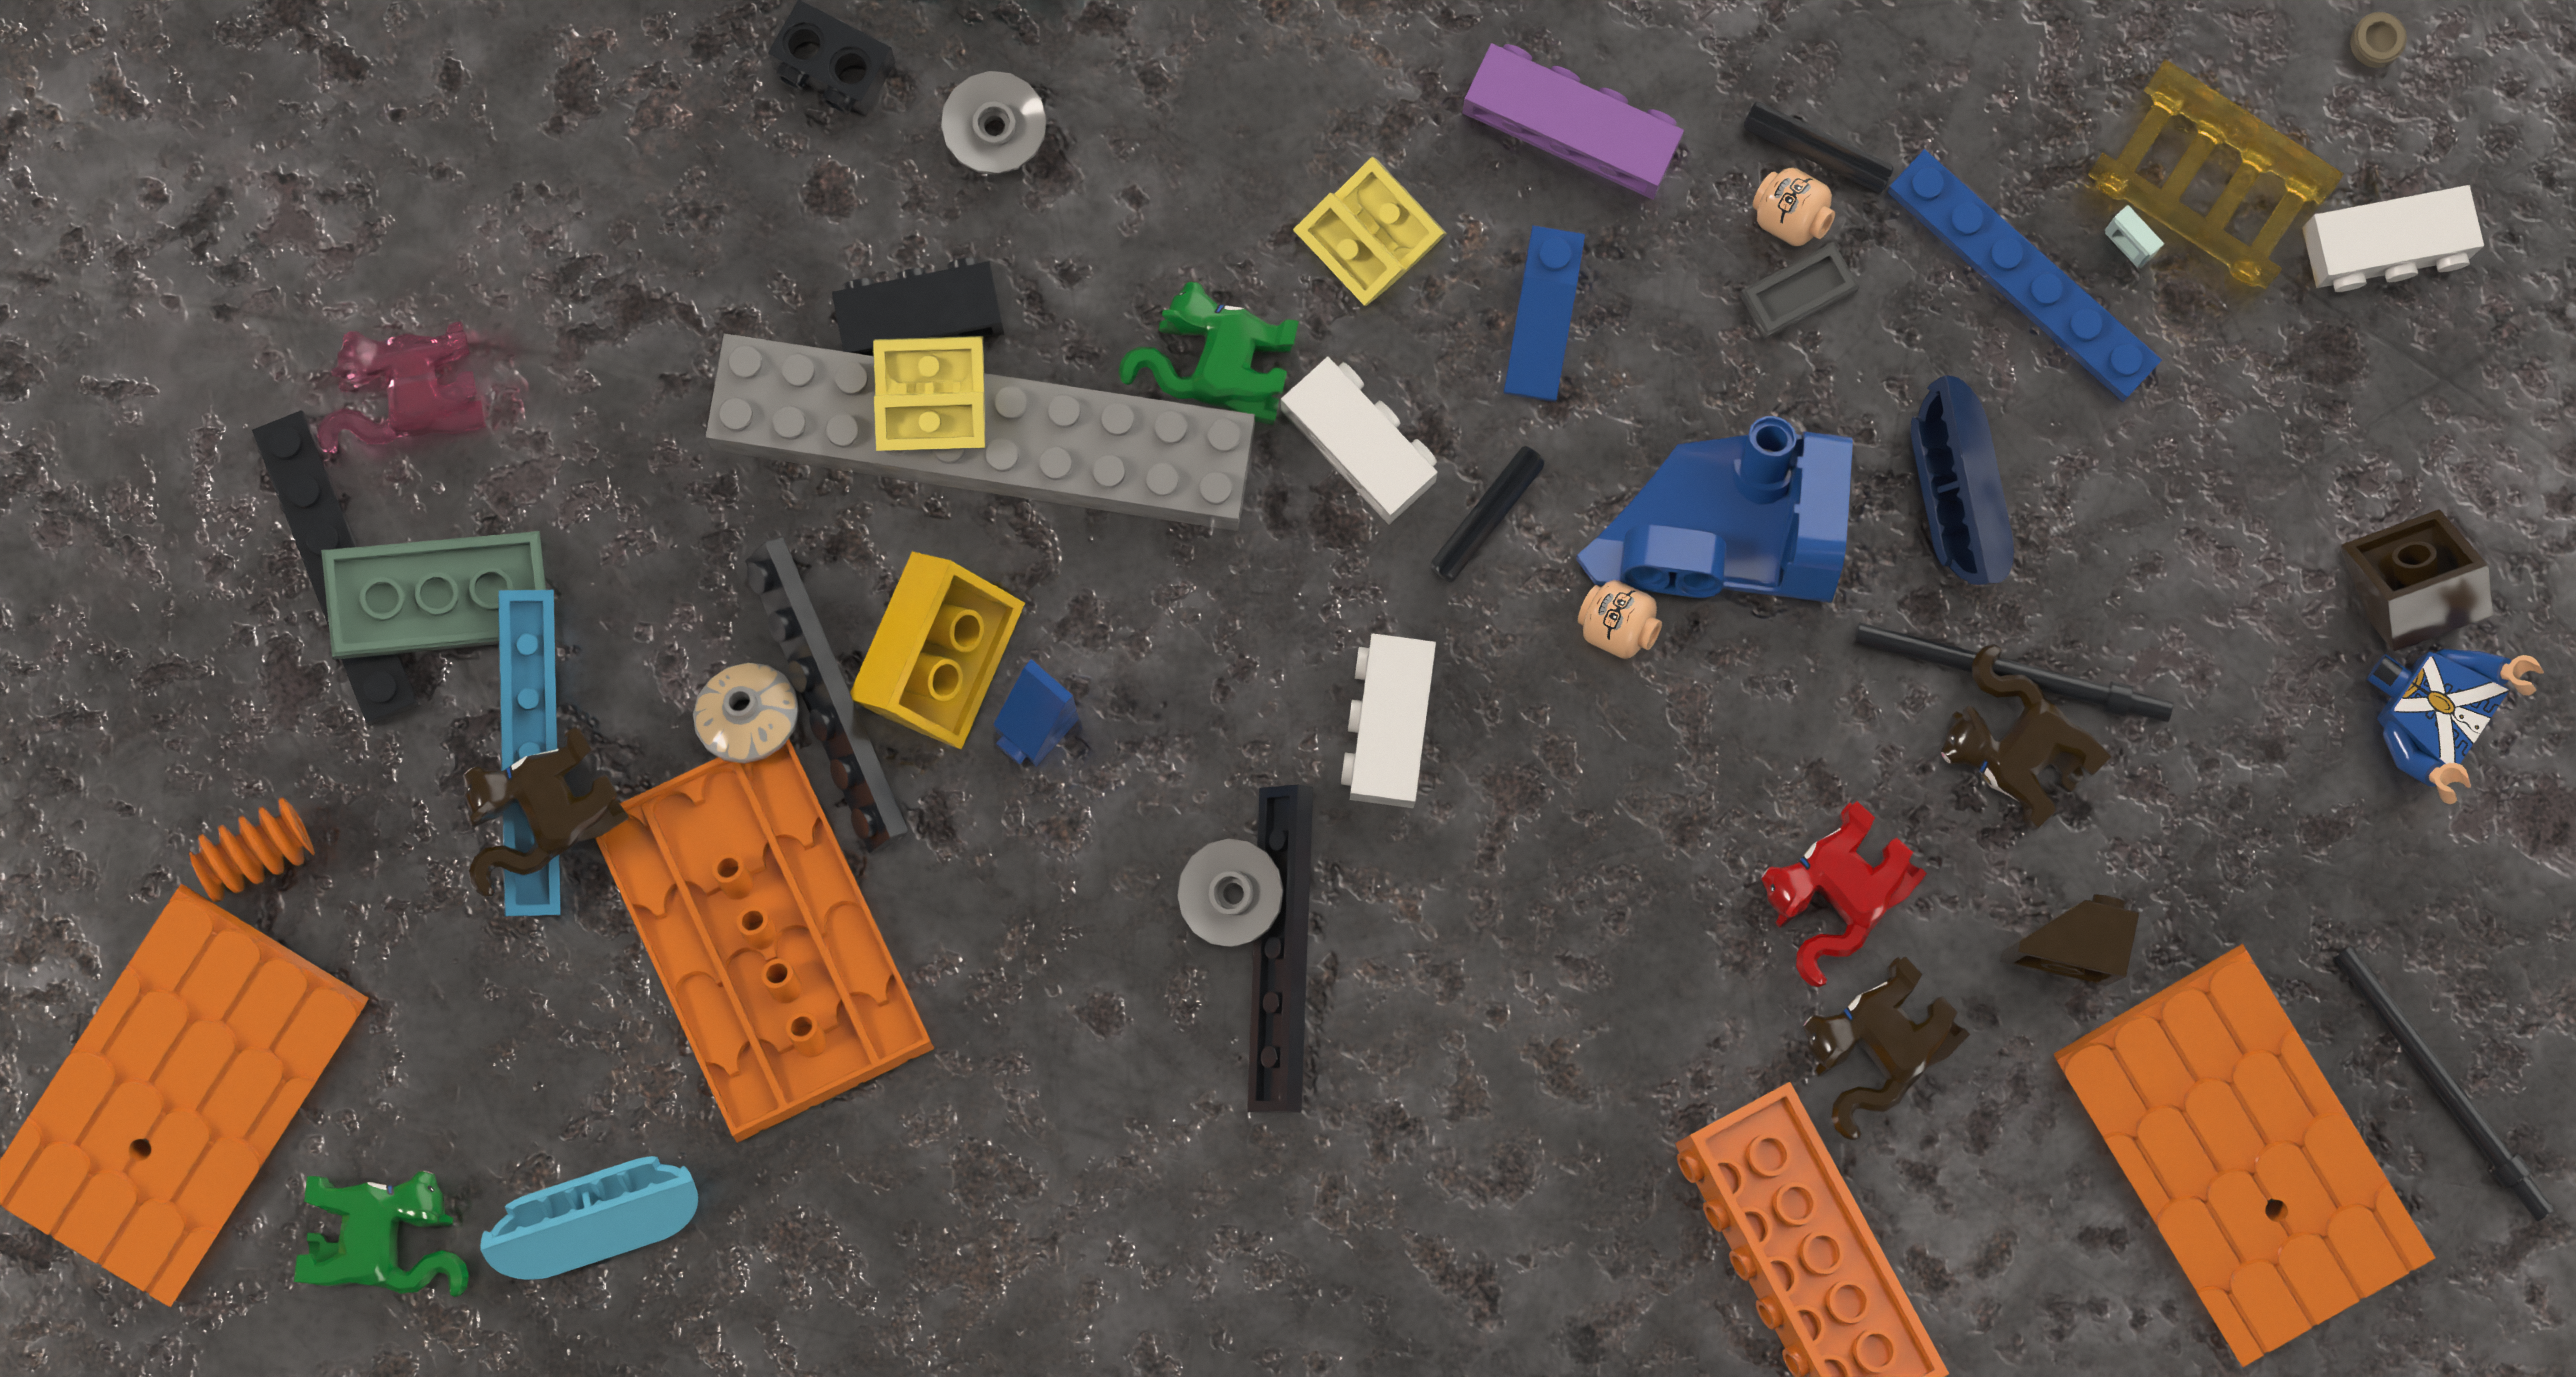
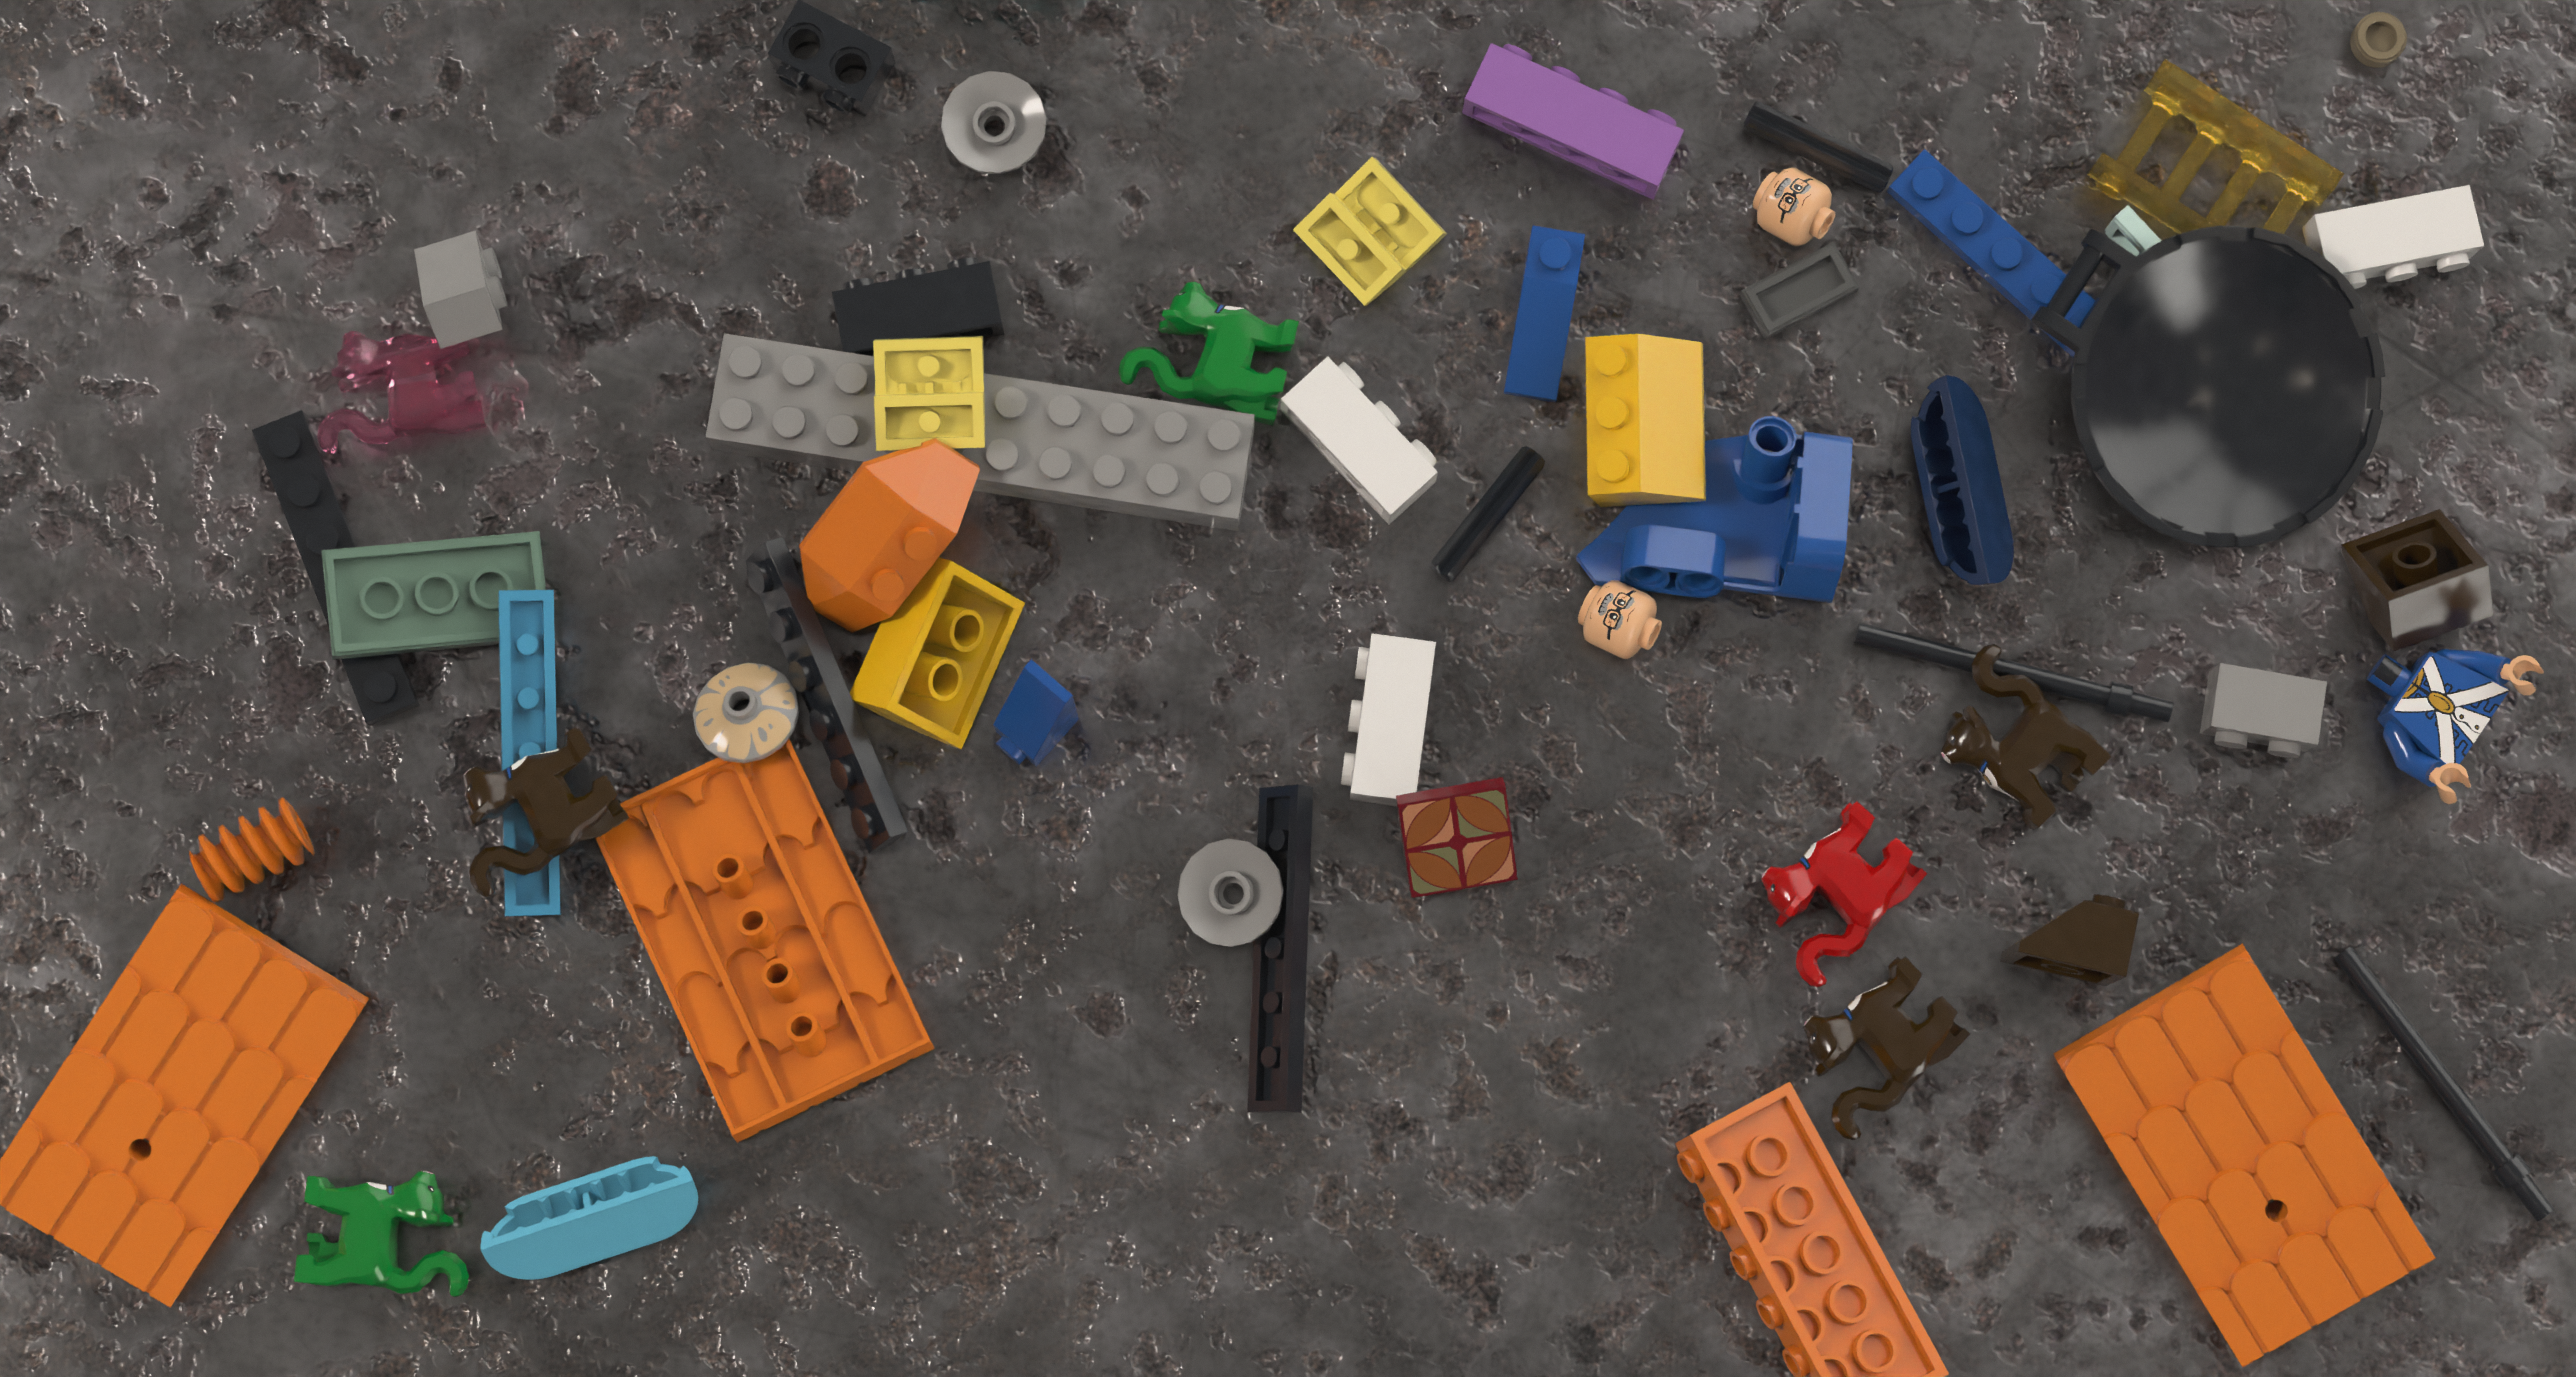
(460, 288): none -> light grey brick
(885, 532): none -> orange wedge
(1457, 837): none -> tile
(1644, 420): none -> yellow slope
(2220, 382): none -> black dish
(2263, 709): none -> light grey brick

